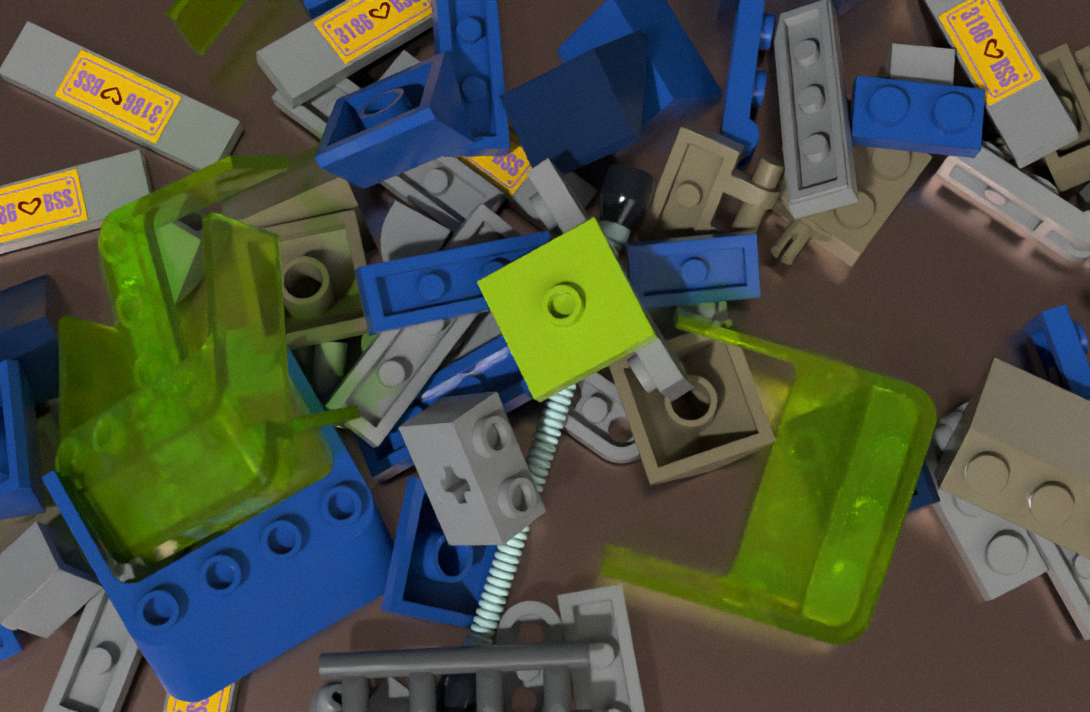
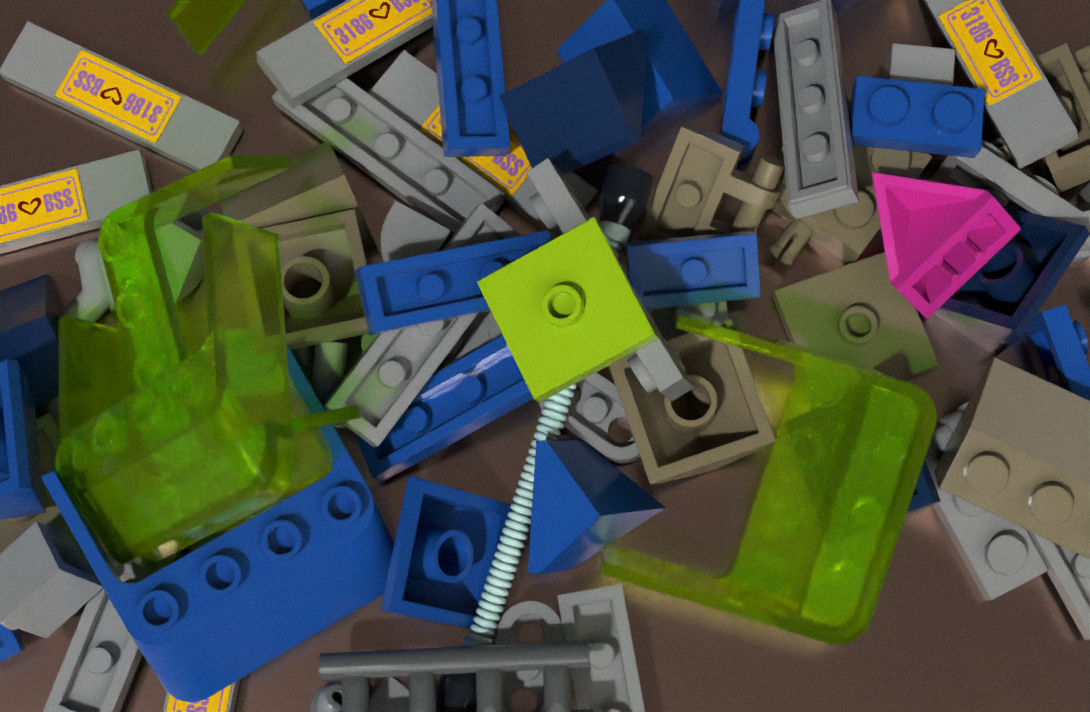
(92, 299): none -> light grey arm
(395, 124): blue slope -> none
(473, 469): light grey brick -> none
(580, 505): none -> blue slope
(857, 318): none -> dark tan plate
(937, 236): none -> dark pink slope
(1015, 282): none -> dark blue slope

